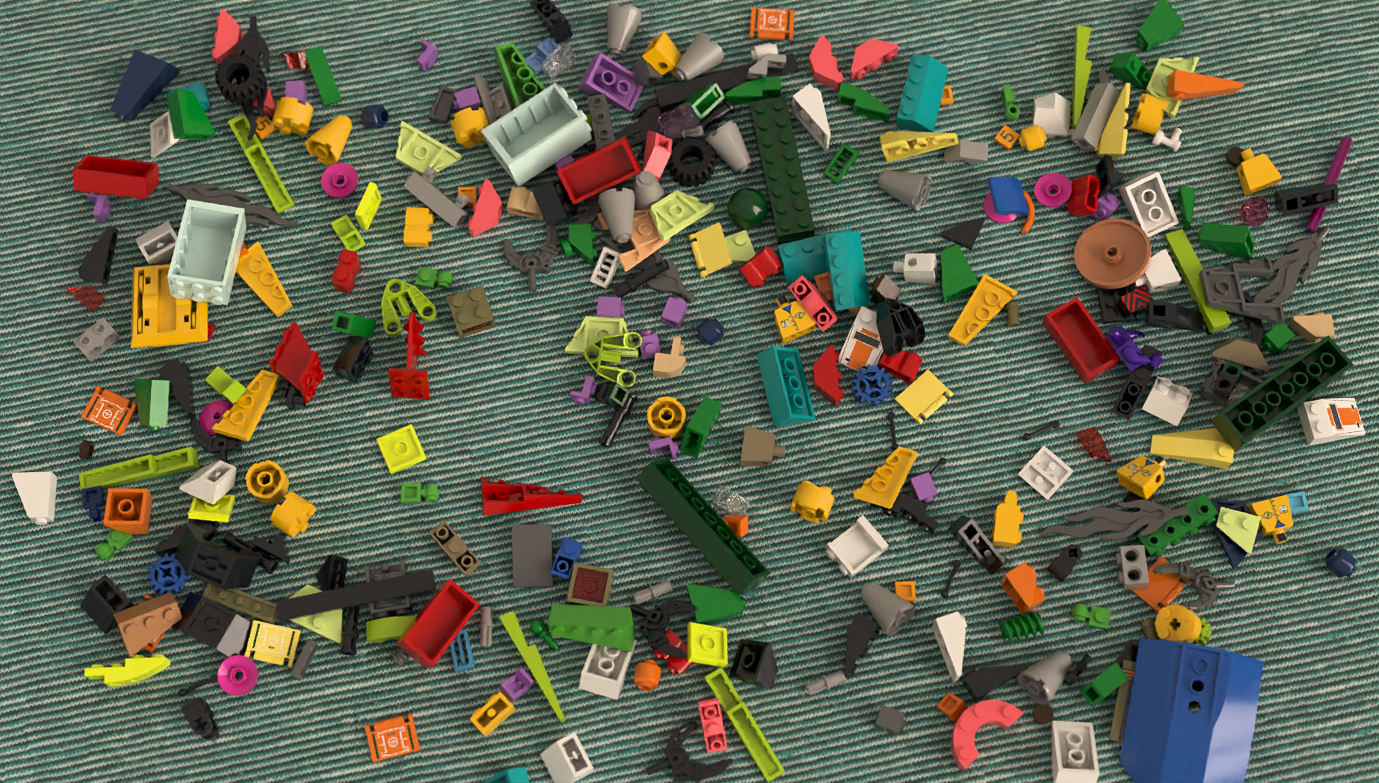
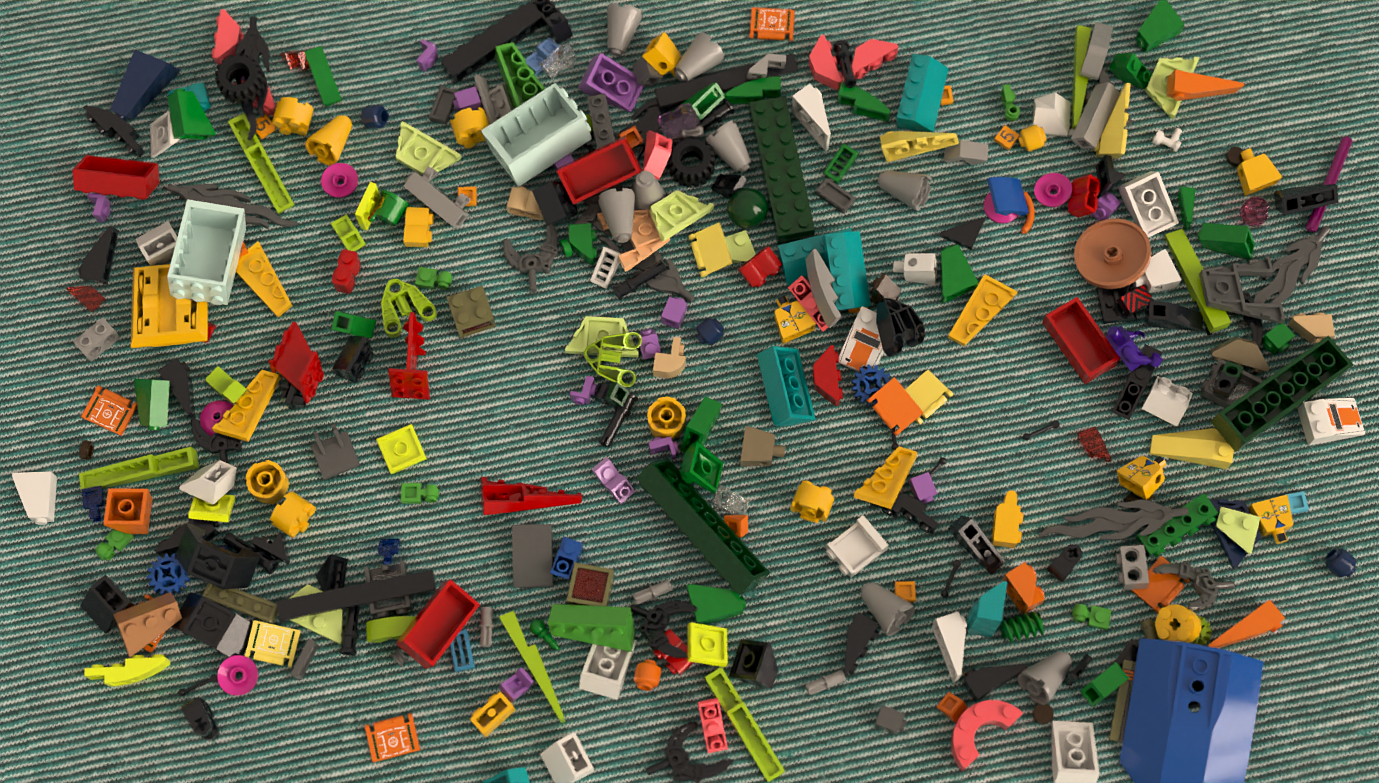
(114, 126): none -> black slope
(297, 90): medium lavender brick -> none
(334, 454): none -> dark grey plate
(388, 548): none -> clear blue plate
(389, 208): none -> green hat
(455, 548): dark tan slope -> none
(481, 48): none -> black brick
(486, 210): coral slope -> none
(610, 307): medium lavender brick -> none
(613, 480): none -> lavender slope
(632, 136): none -> orange slope
(701, 467): none -> green slope
(728, 184): none -> black slope
(762, 50): white brick -> none
(820, 283): none -> light grey slope
(835, 195): none -> dark grey tile
(844, 59): none -> black pin
(895, 406): none -> orange piece
(902, 365): red brick -> none
(987, 612): none -> teal slope
(1013, 314): olive pin -> none
(1045, 472): white slope -> none
(1097, 50): none -> light grey beam
(1149, 114): yellow brick -> none
(1257, 623): none -> orange slope

